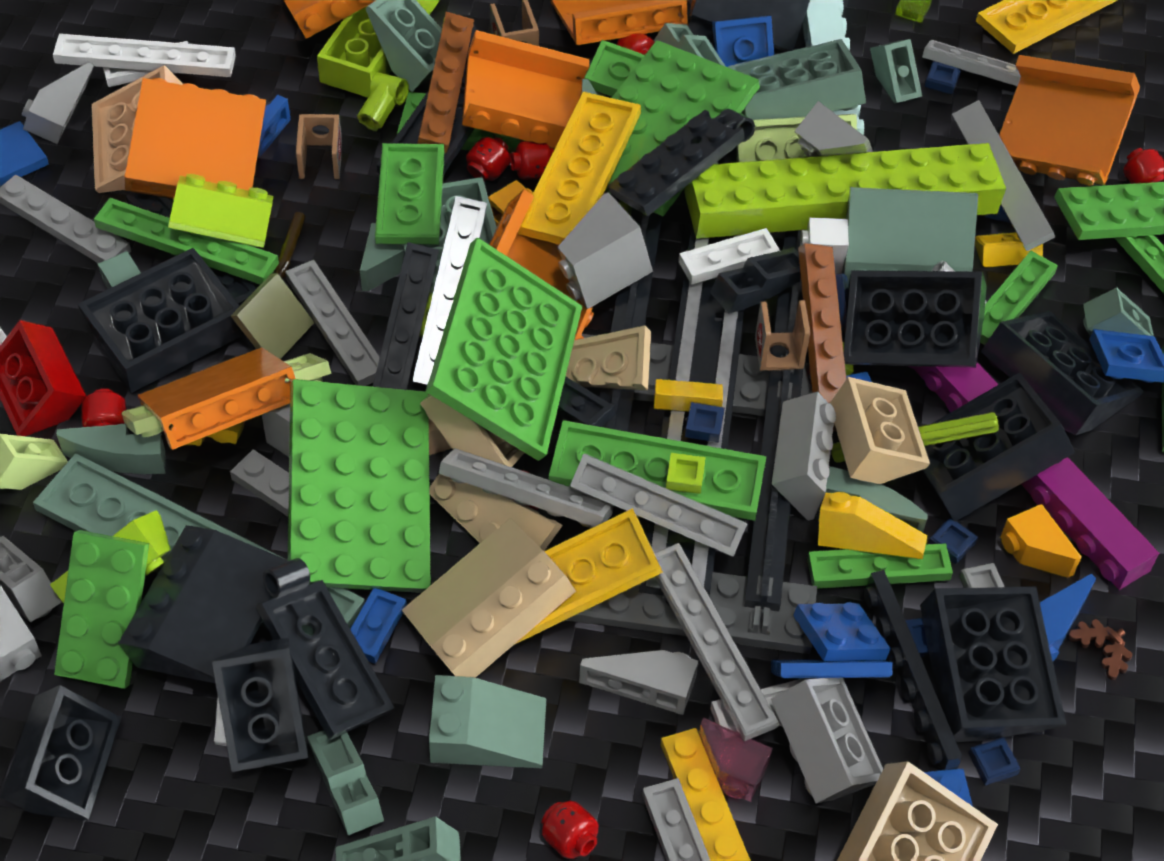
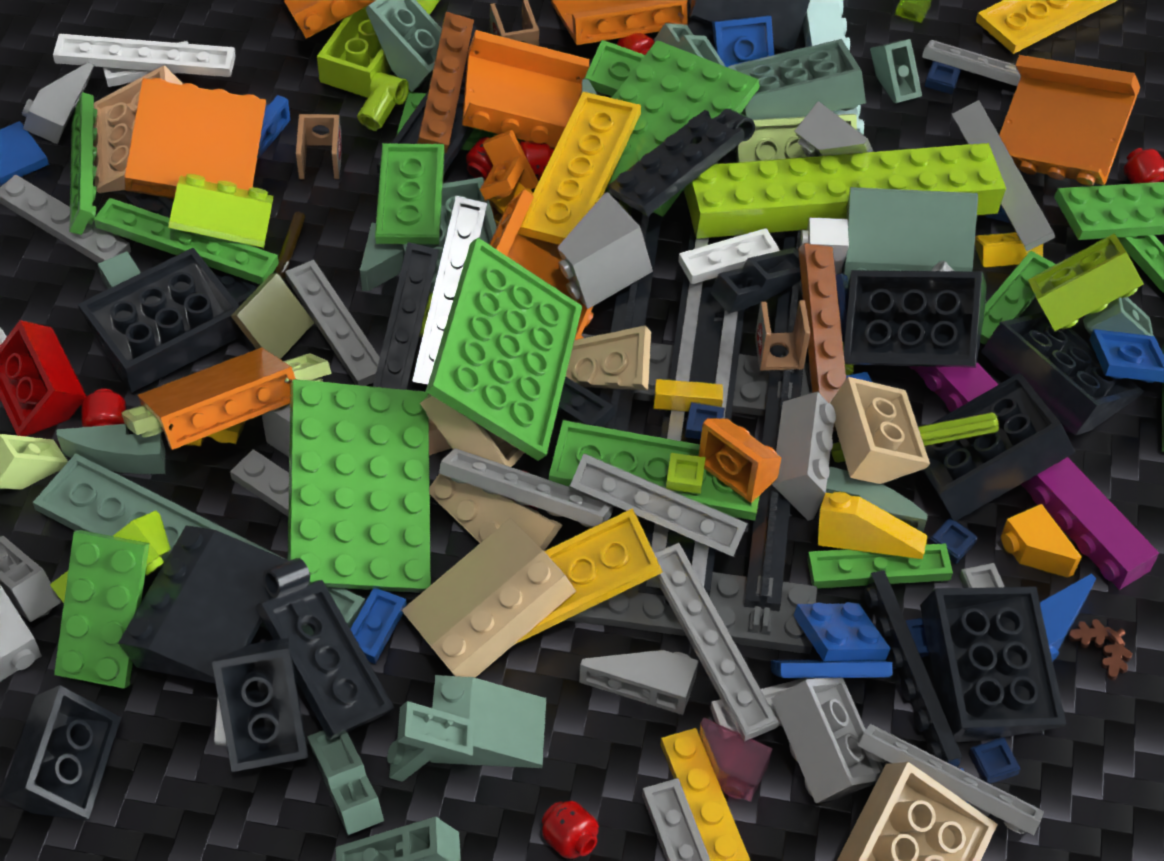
(82, 169): none -> bright green plate
(423, 735): none -> sand green bracket
(508, 166): none -> orange bracket
(738, 458): none -> orange slope
(981, 795): none -> light grey plate
(1085, 282): none -> lime slope

